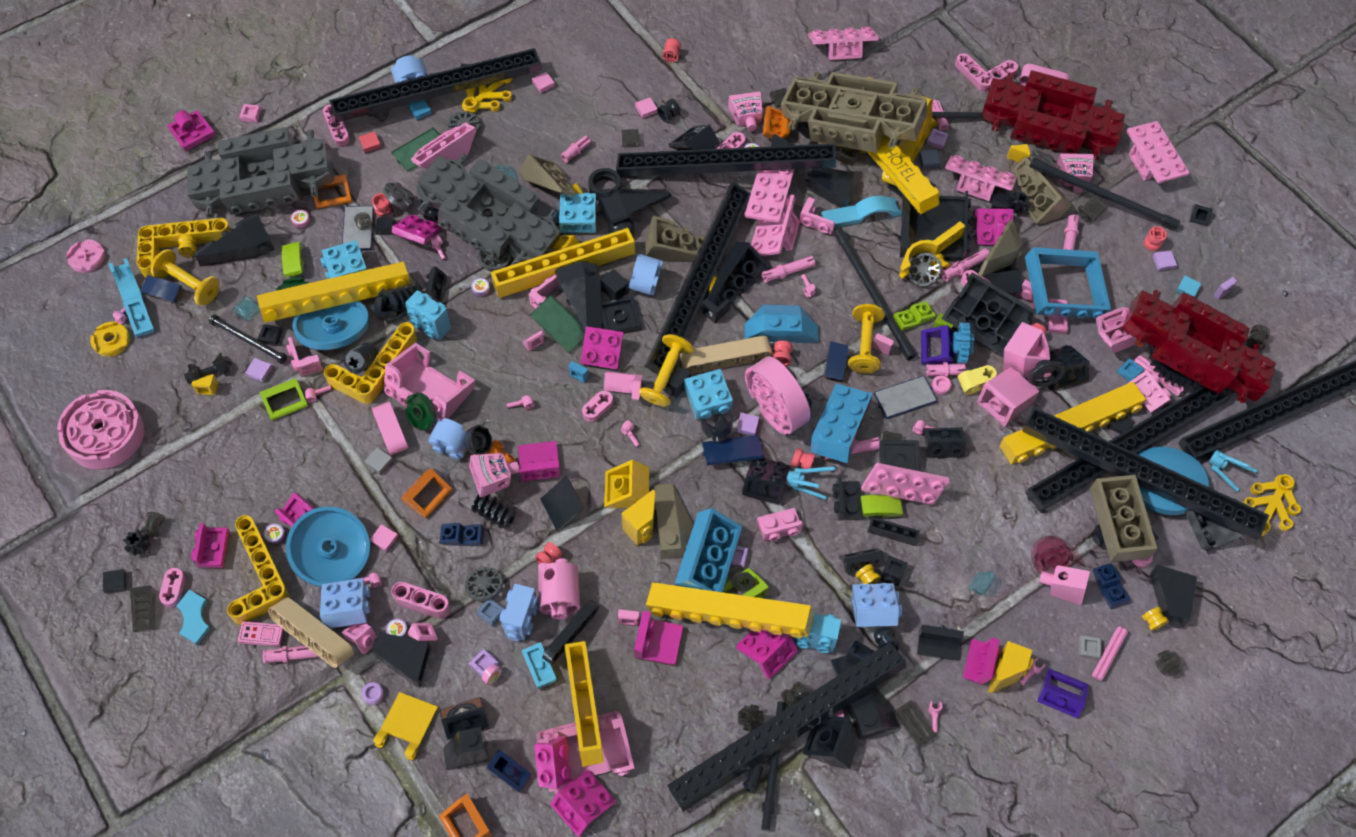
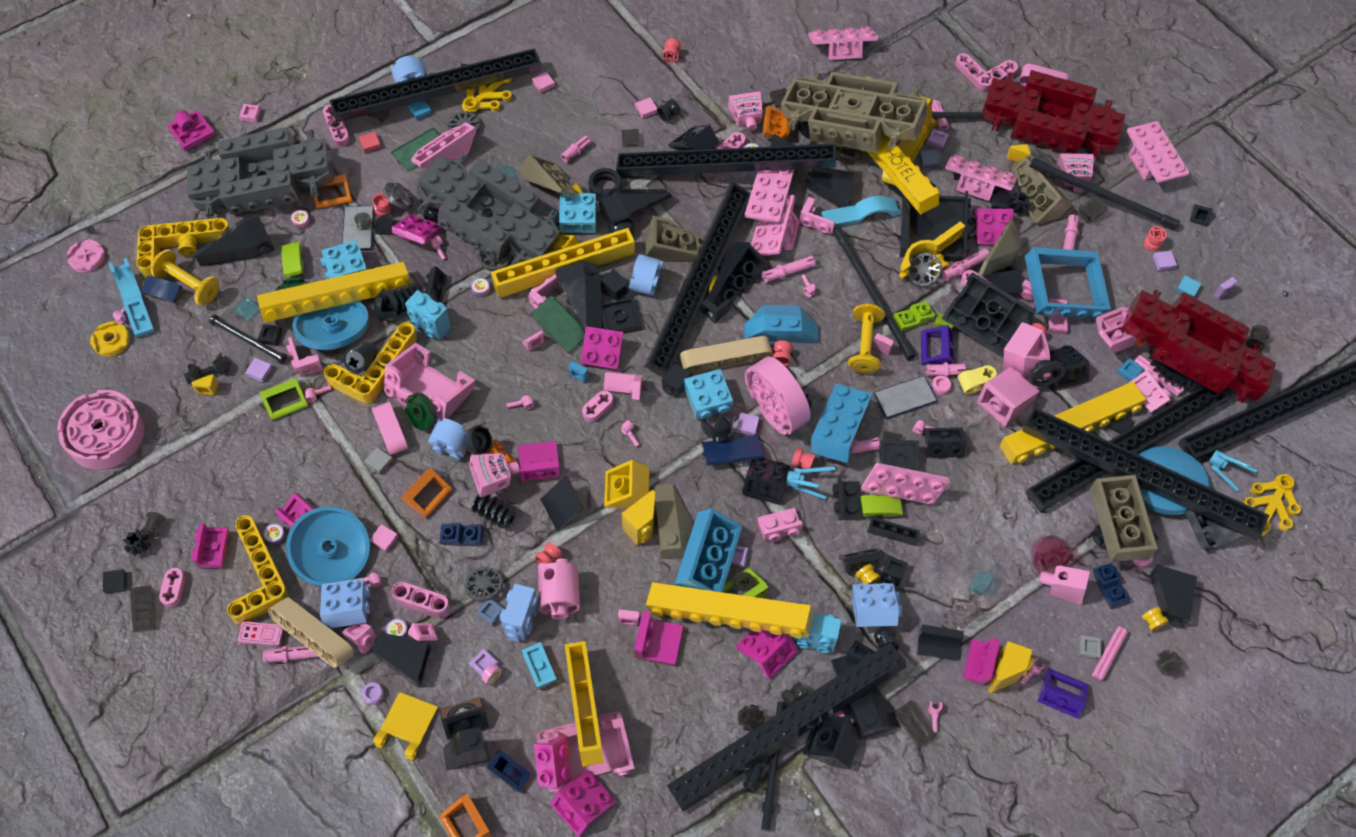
(194, 626): medium azure tile -> none
(570, 632): black beam -> none
(677, 345): yellow hose -> none
(836, 361): dark blue slope -> none
(963, 342): dark azure gear -> none

